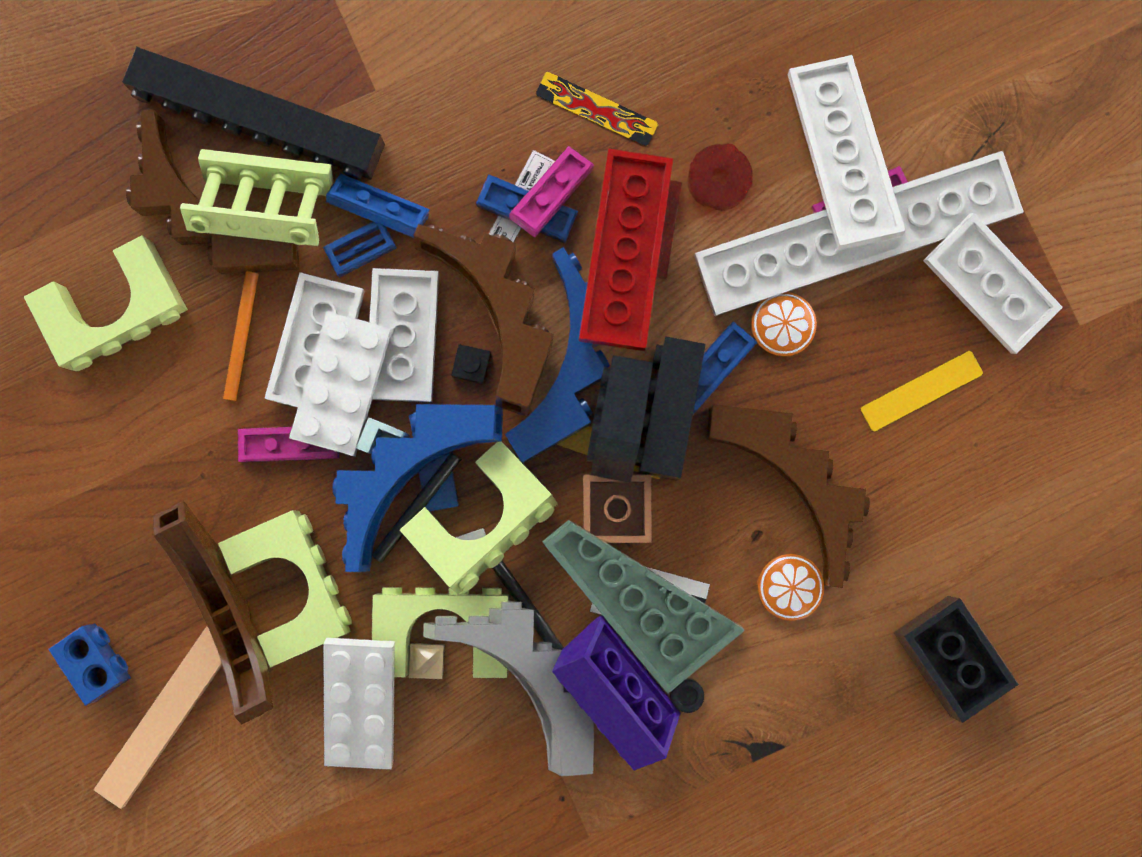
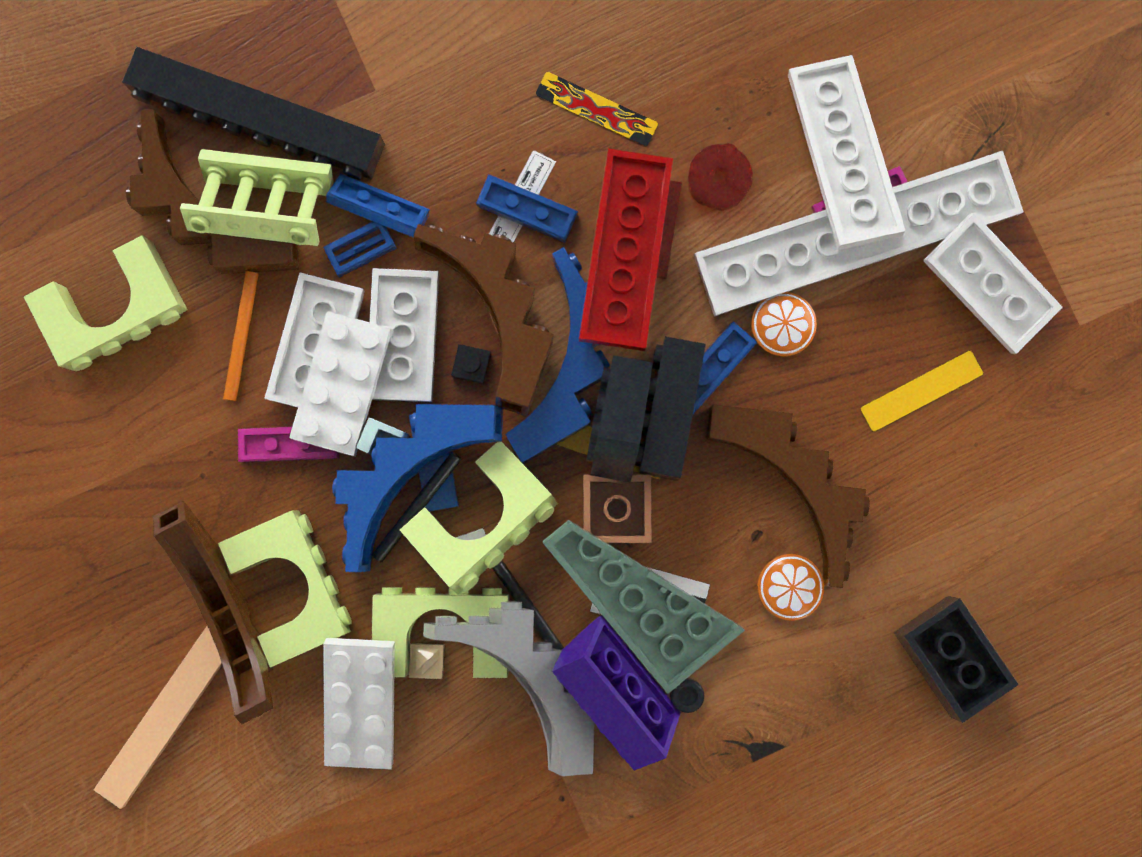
(83, 670): blue brick -> none
(551, 191): dark pink tile -> none

